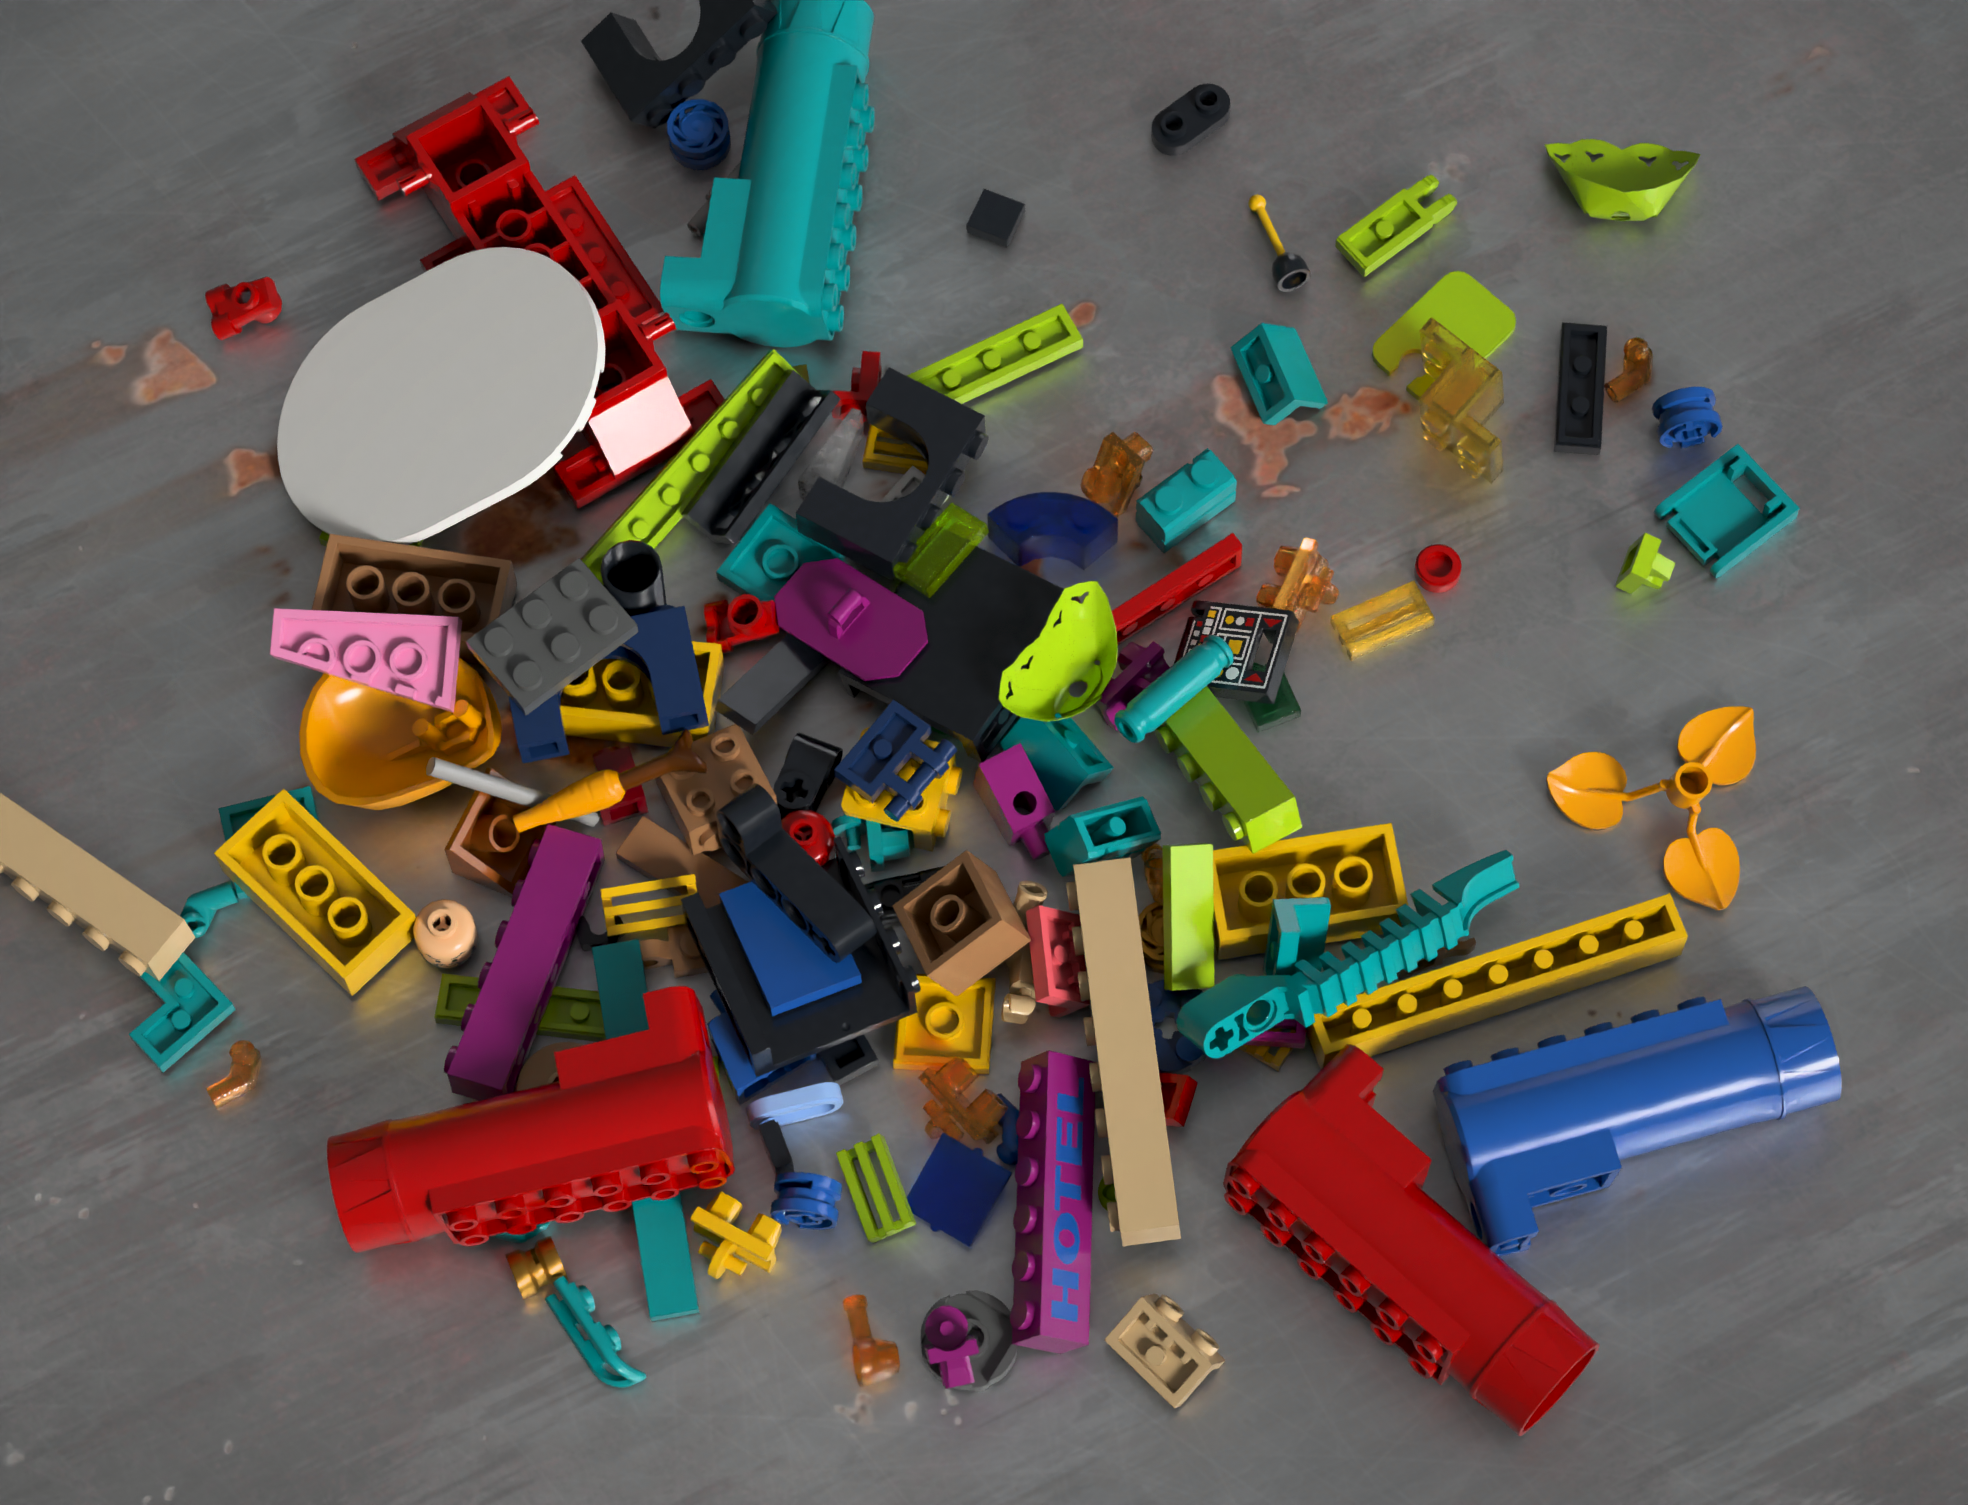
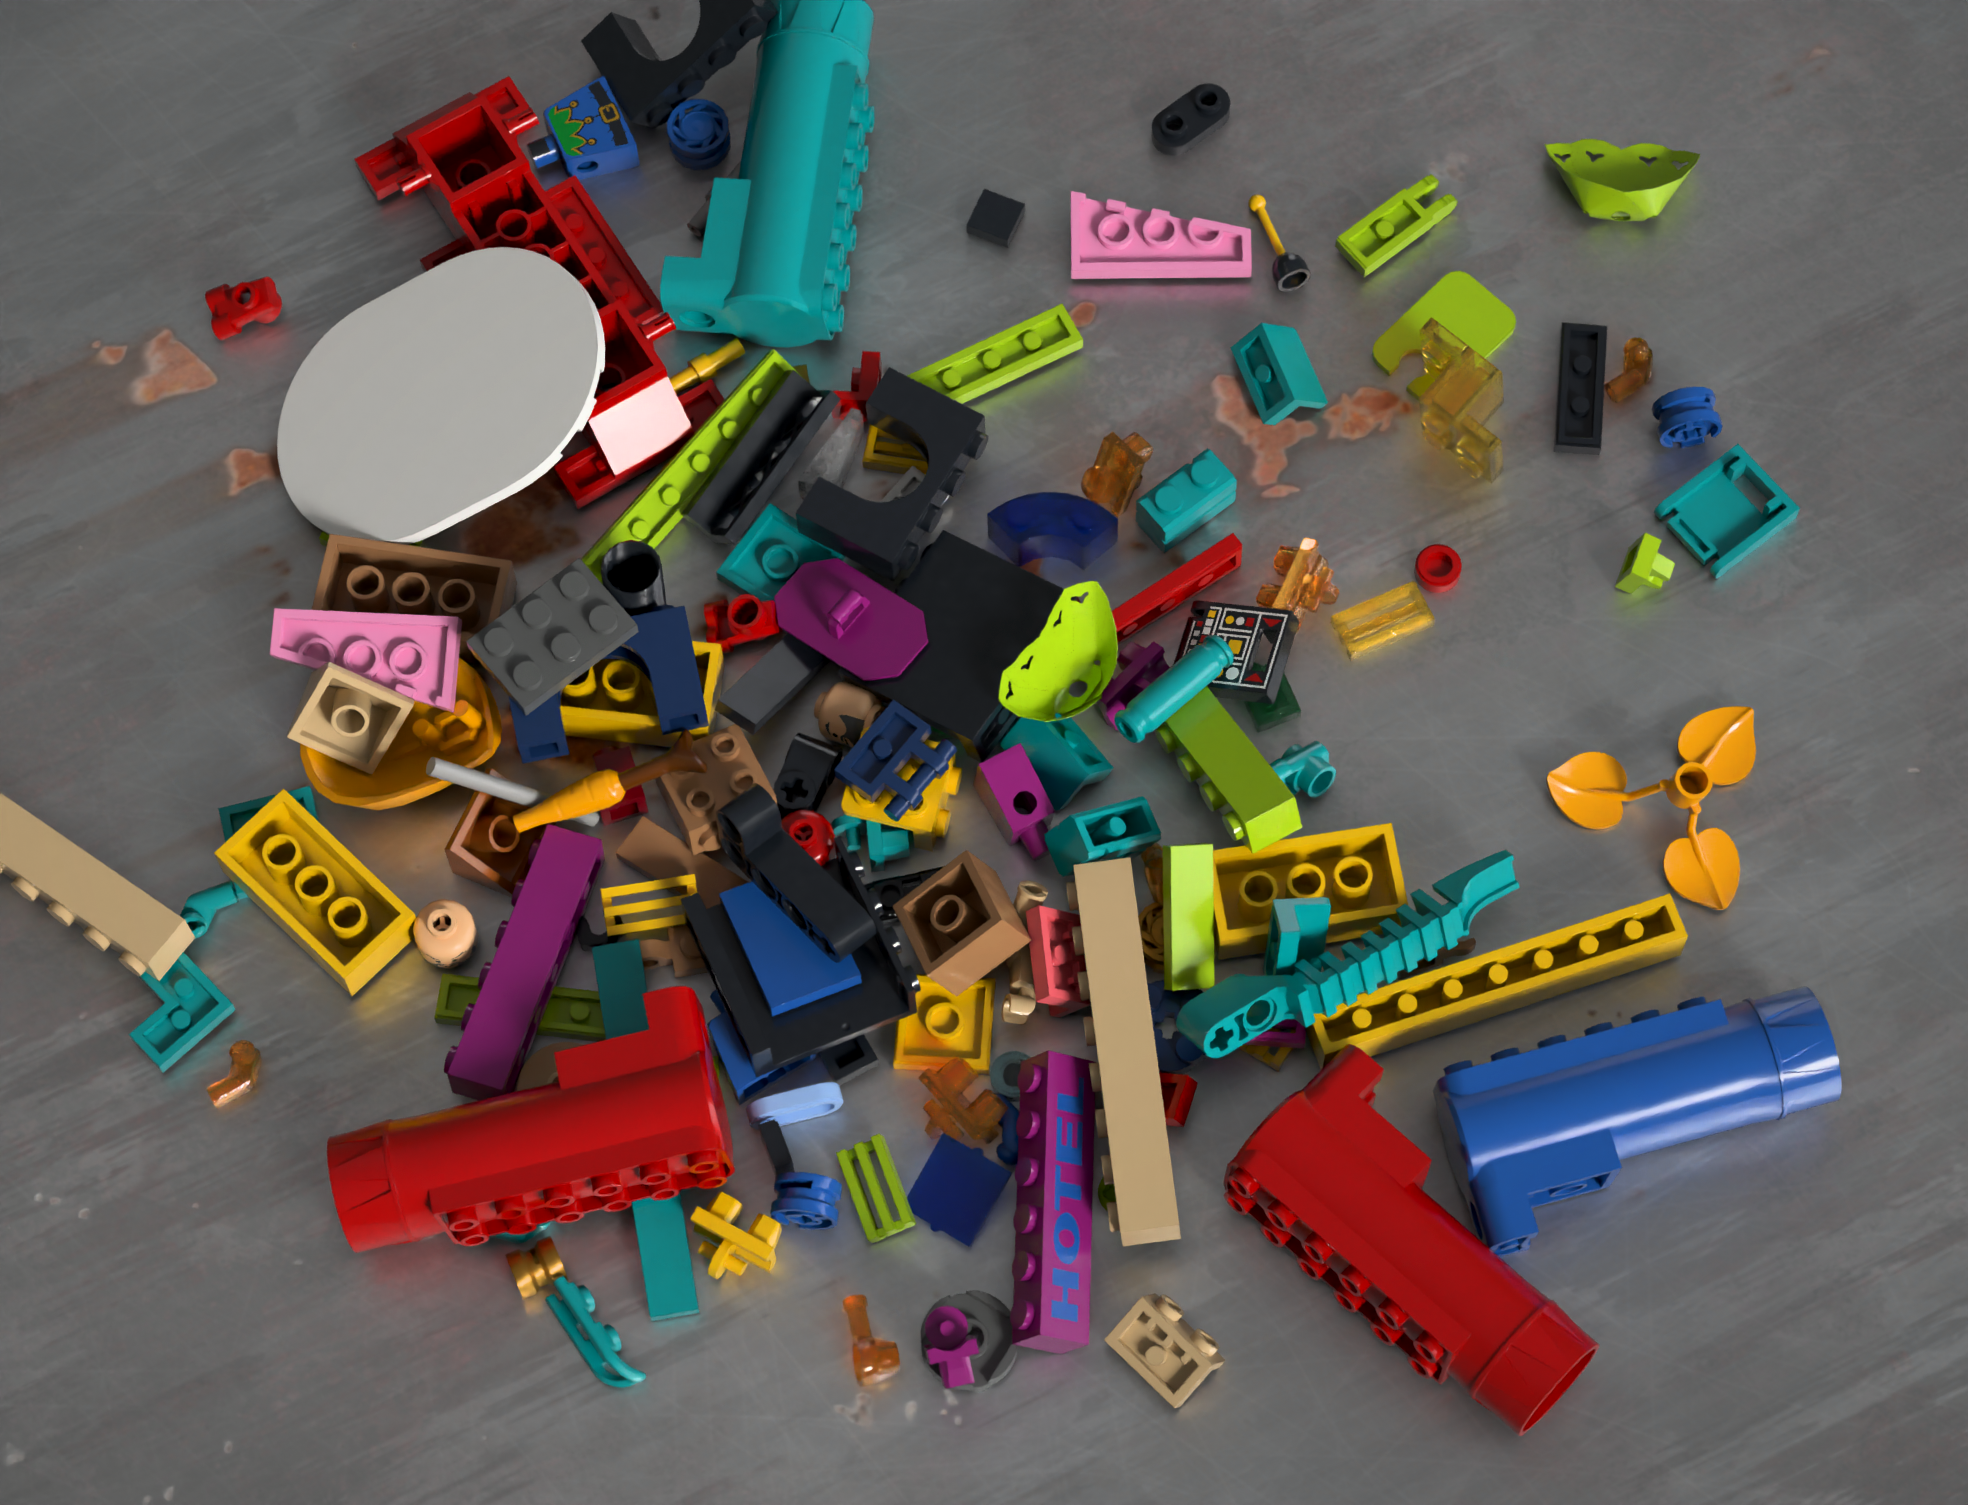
(348, 717): none -> tan slope
(586, 134): none -> blue torso
(705, 366): none -> yellow bar
(846, 712): none -> light nougat head
(941, 550): clear neon green tile -> none
(1005, 1074): none -> clear light blue tile
(1136, 243): none -> bright pink wing
(1306, 769): none -> teal plate

